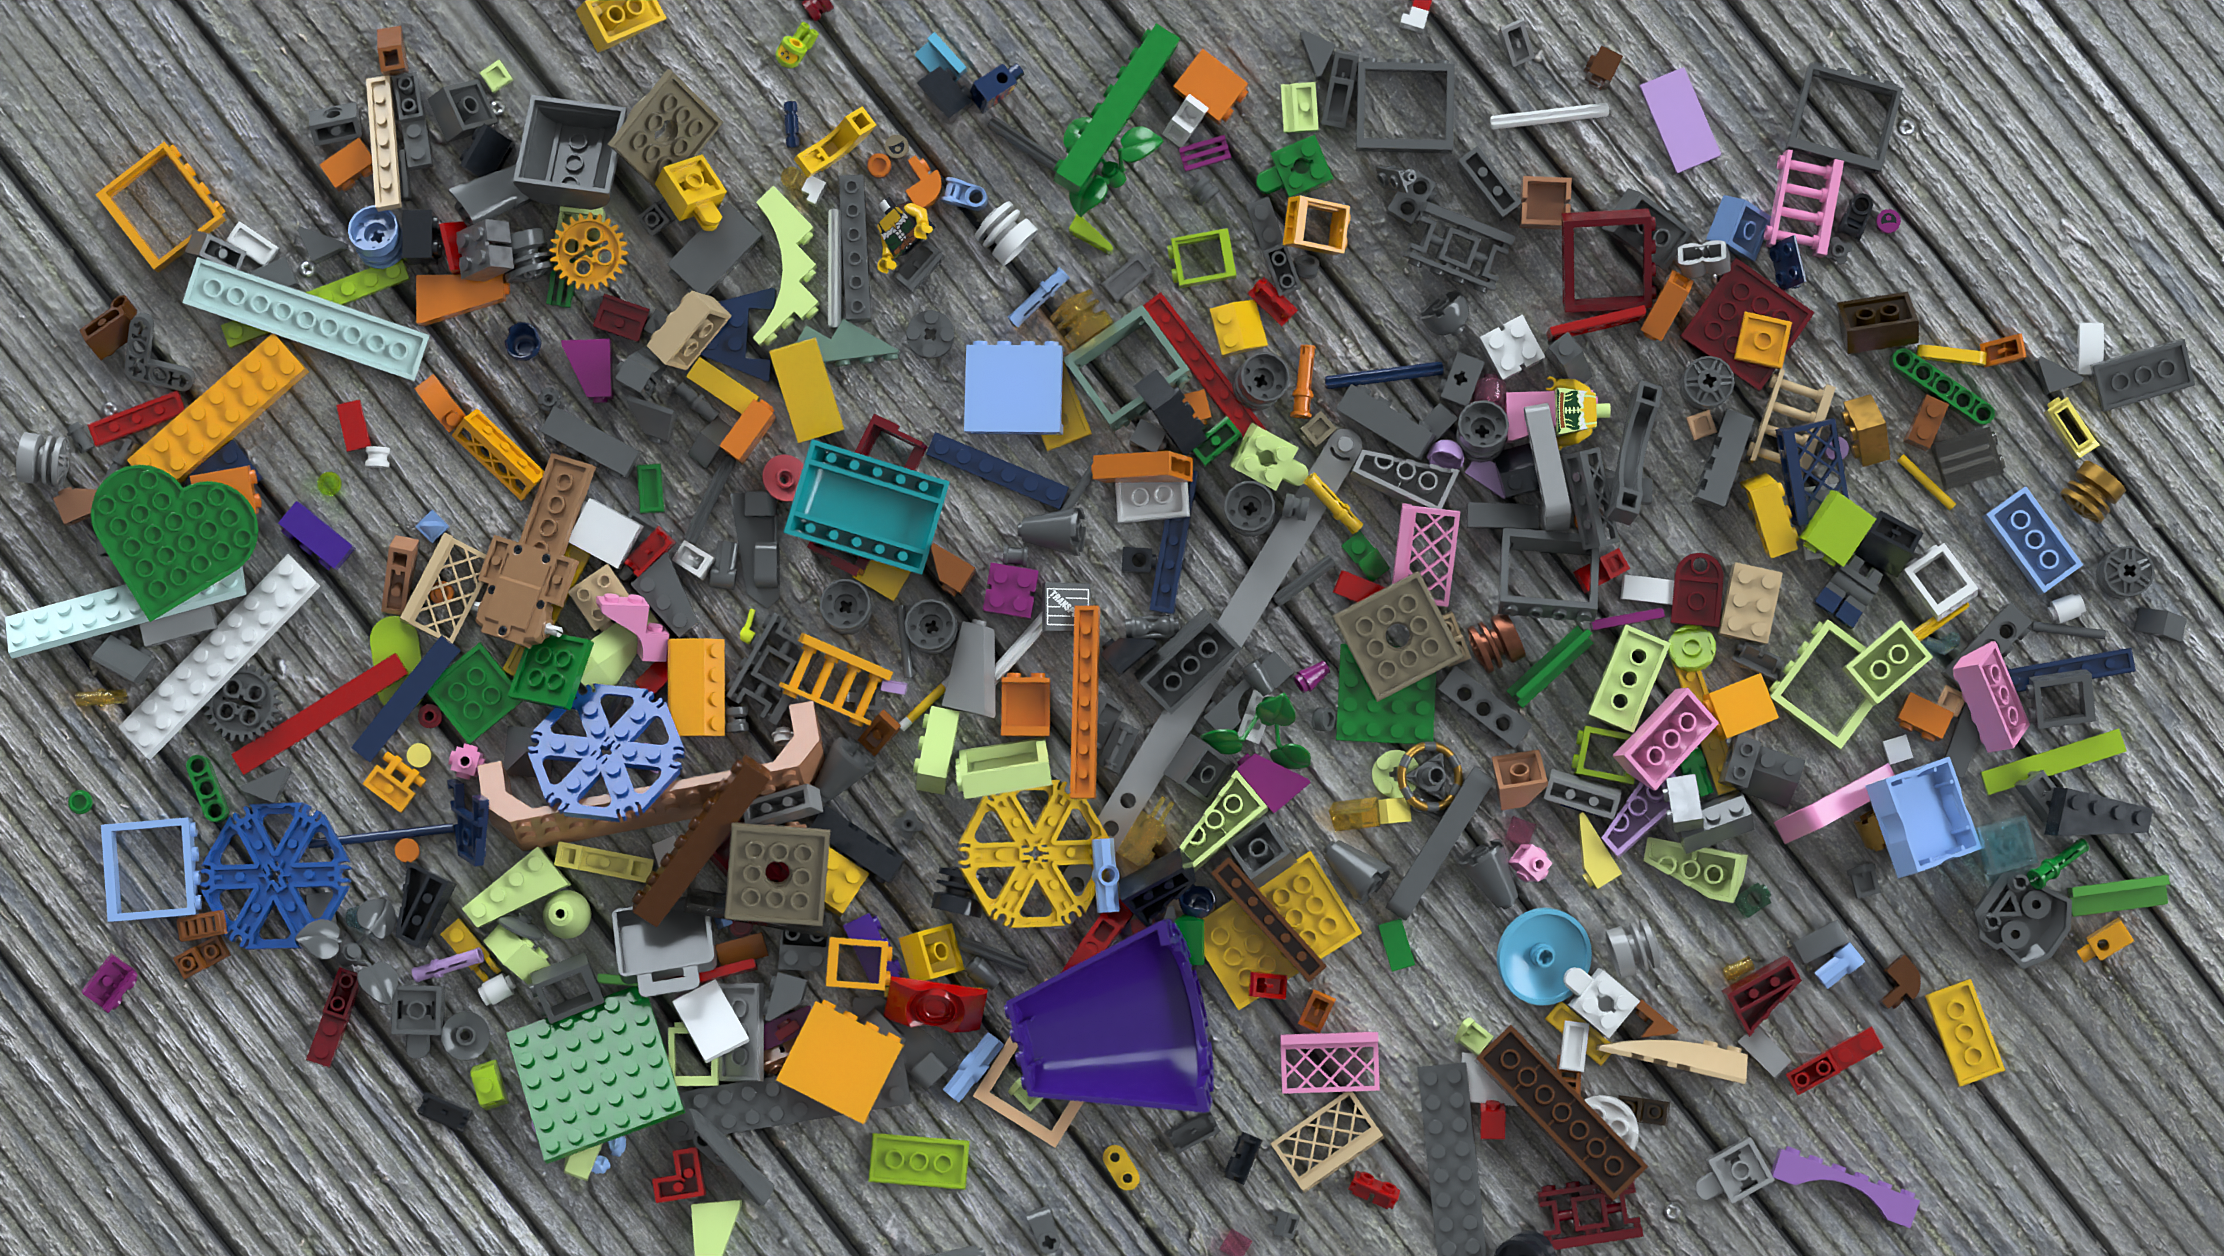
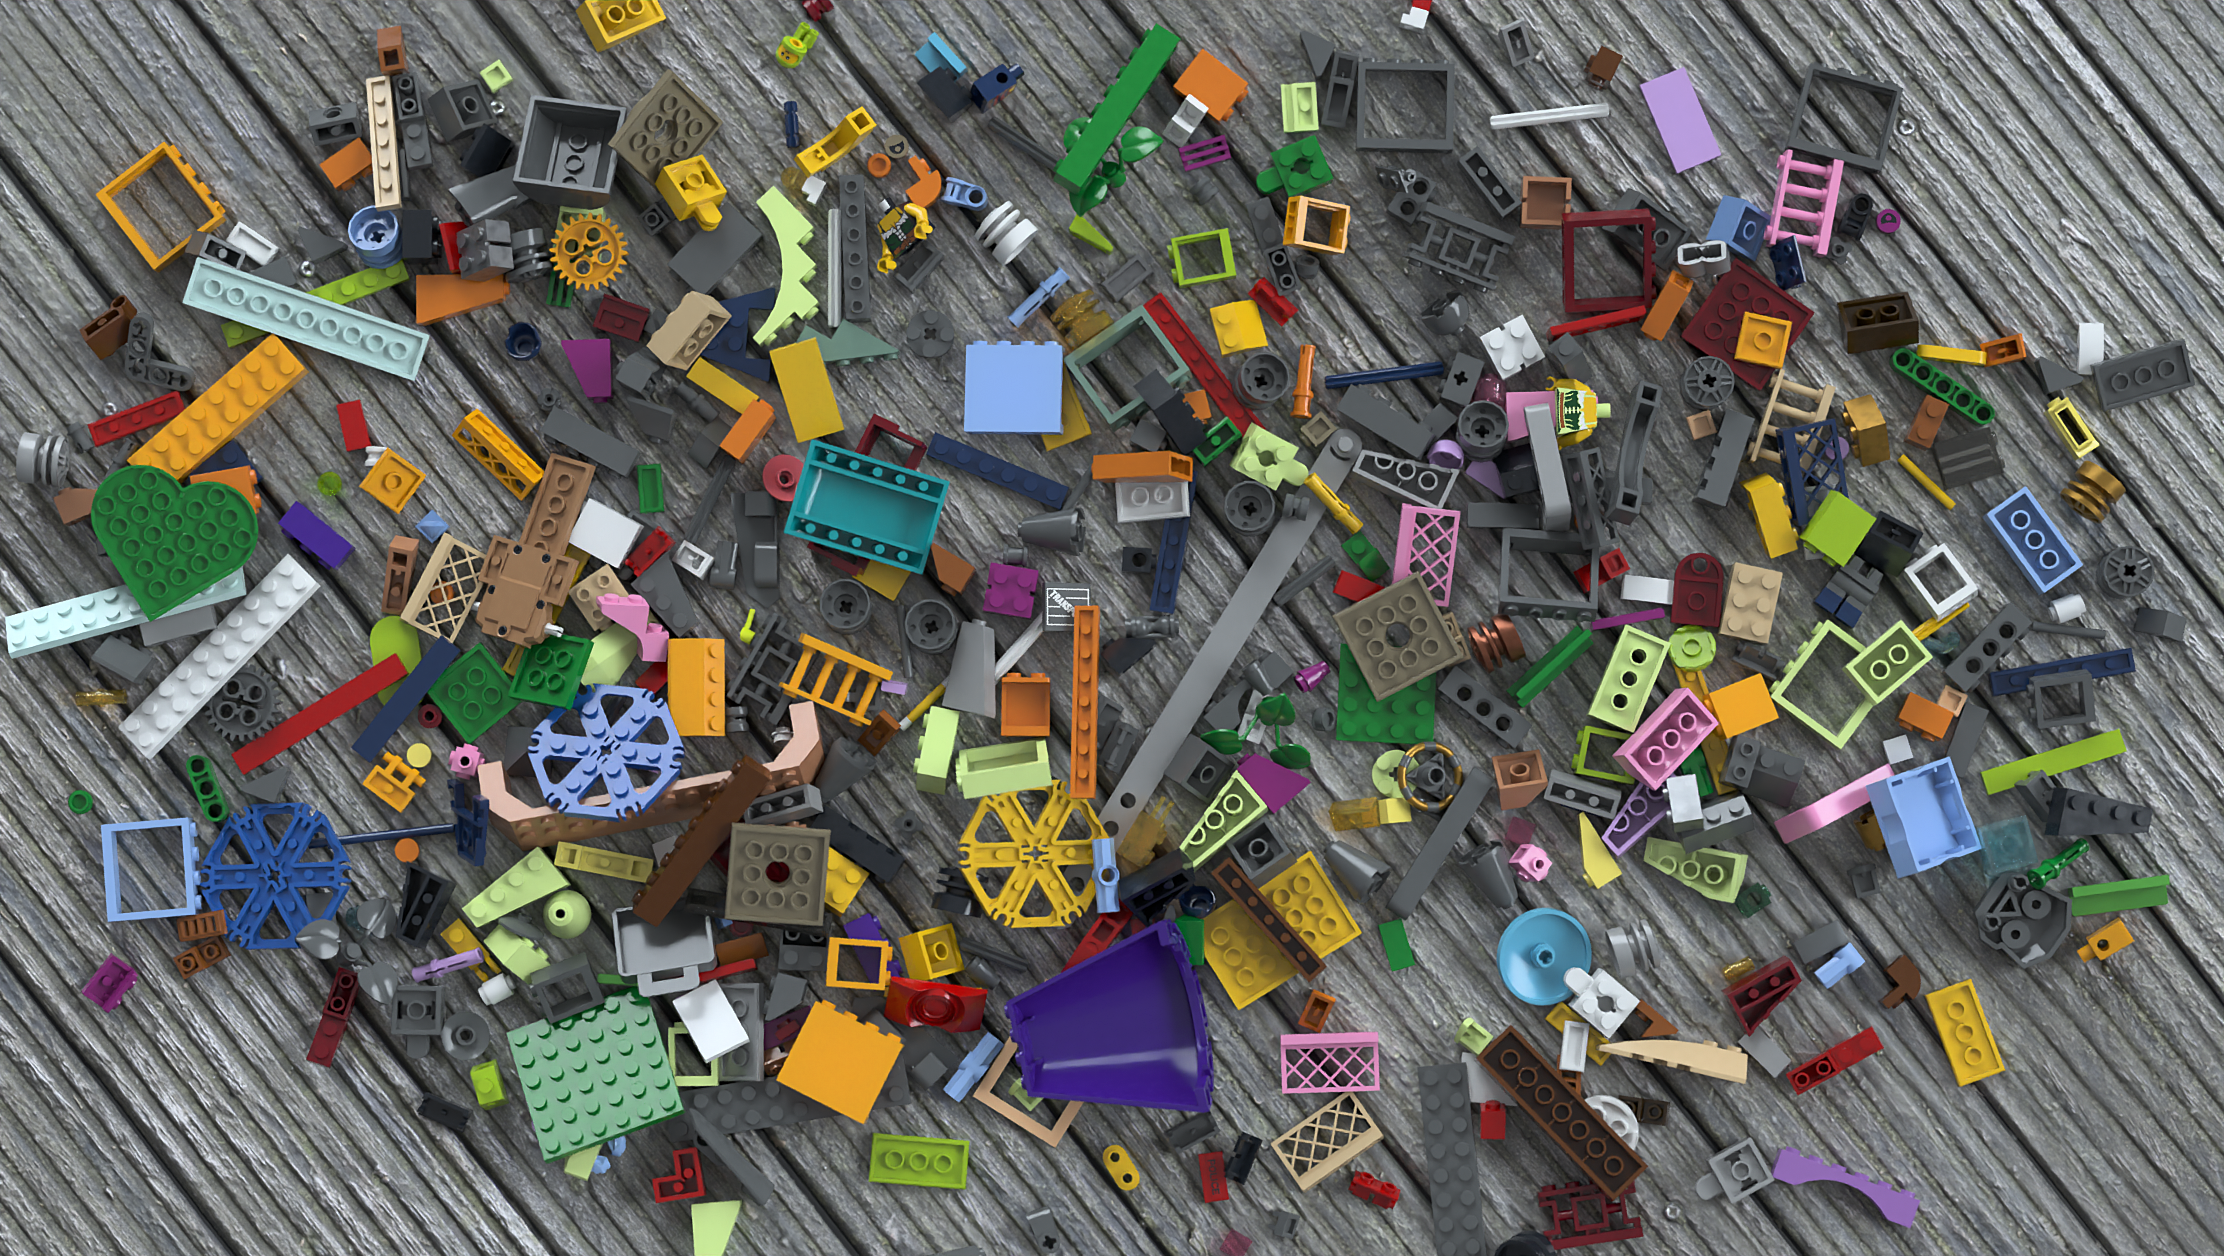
(392, 480): none -> light orange tile
(440, 403): orange brick -> none
(1187, 661): dark grey slope -> none
(1213, 1177): none -> red tile
(1267, 985): red slope -> none
(1991, 698): bright pink slope -> none

